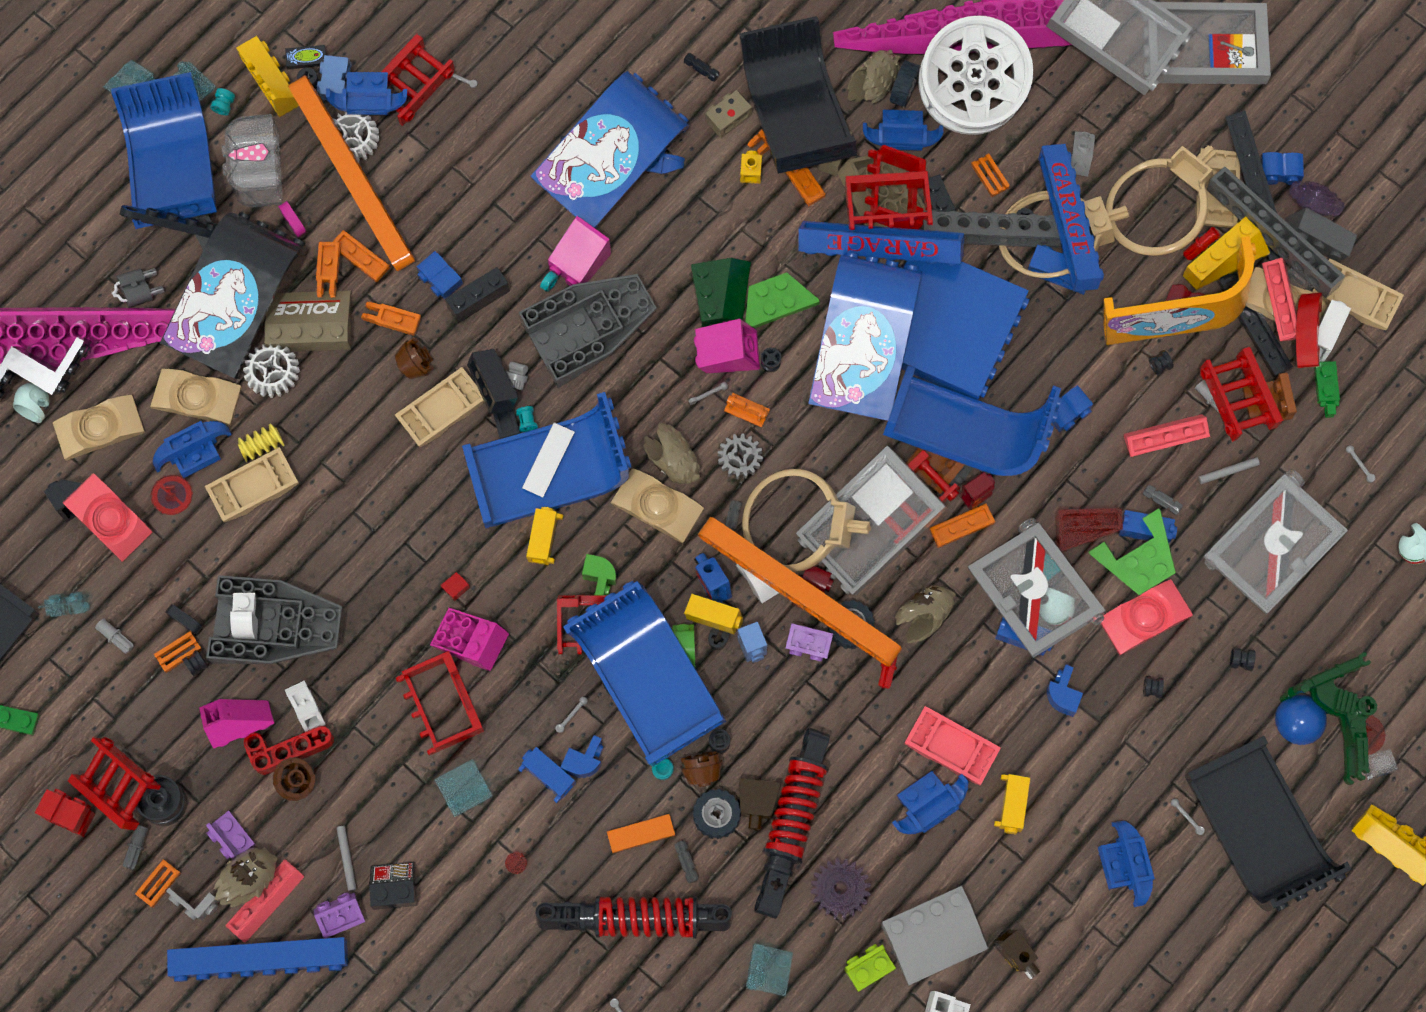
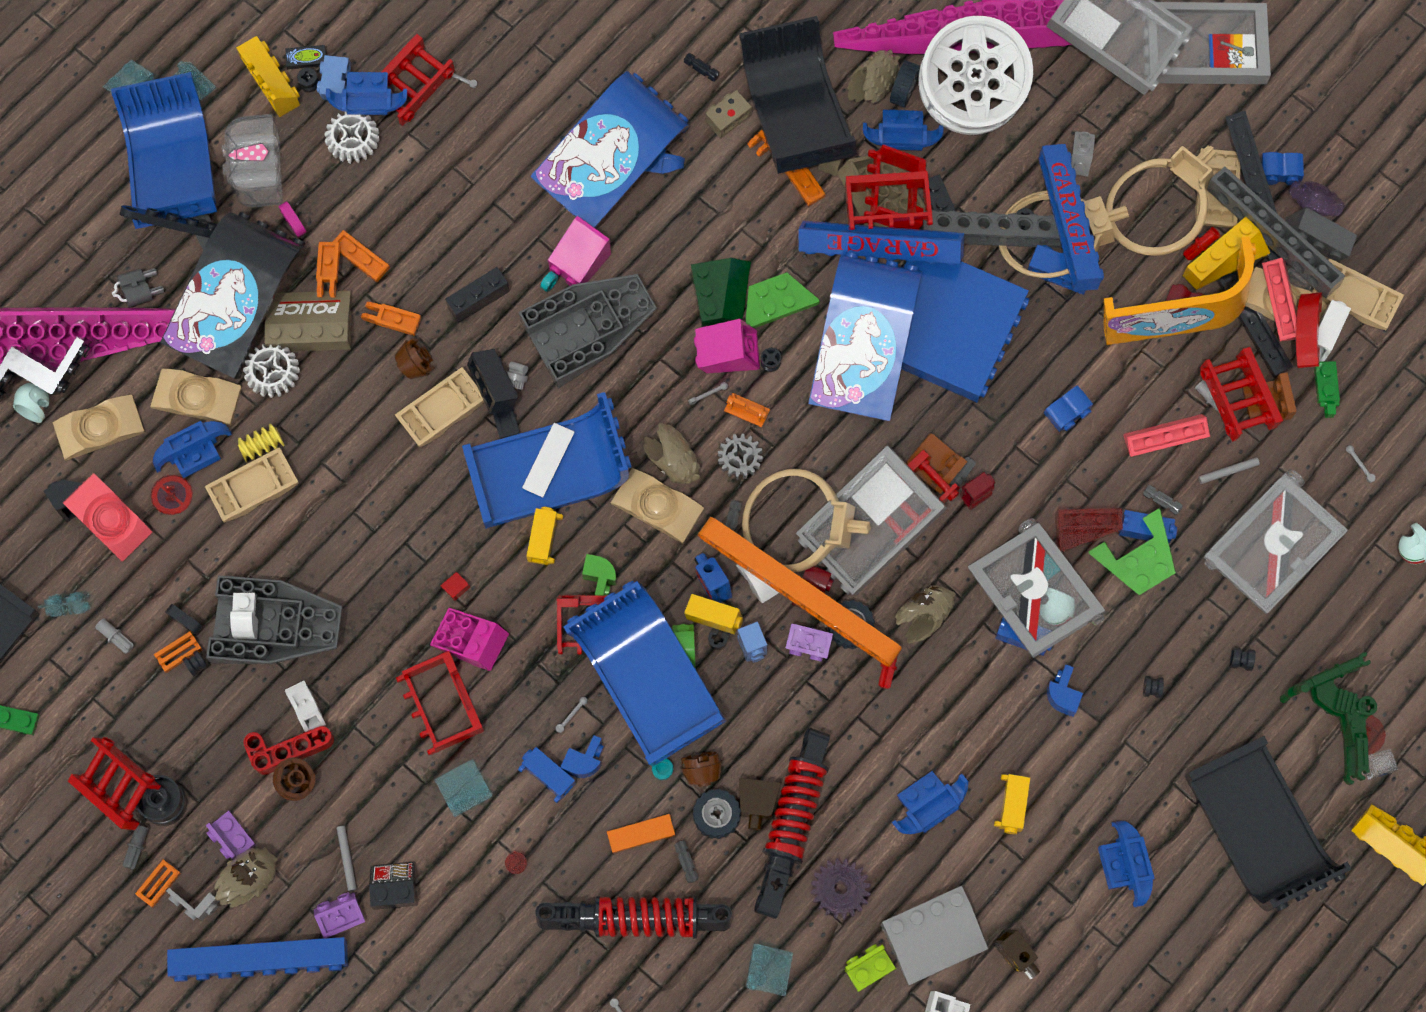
(63, 812): red brick -> none
(222, 103): teal wheel -> none
(234, 719): dark pink slope -> none
(257, 910): coral slope -> none
(351, 173): orange beam -> none
(439, 275): blue brick -> none
(526, 419): teal bush -> none
(721, 744): black wheel -> none
(752, 173): yellow brick -> none
(952, 746): coral slope -> none
(962, 525): orange tile -> none
(969, 428): blue panel -> none
(982, 161): orange tile -> none
(1145, 616): coral slope -> none
(1161, 362): black wheel -> none
(1198, 829): light grey hinge -> none
(1300, 720): blue piece -> none

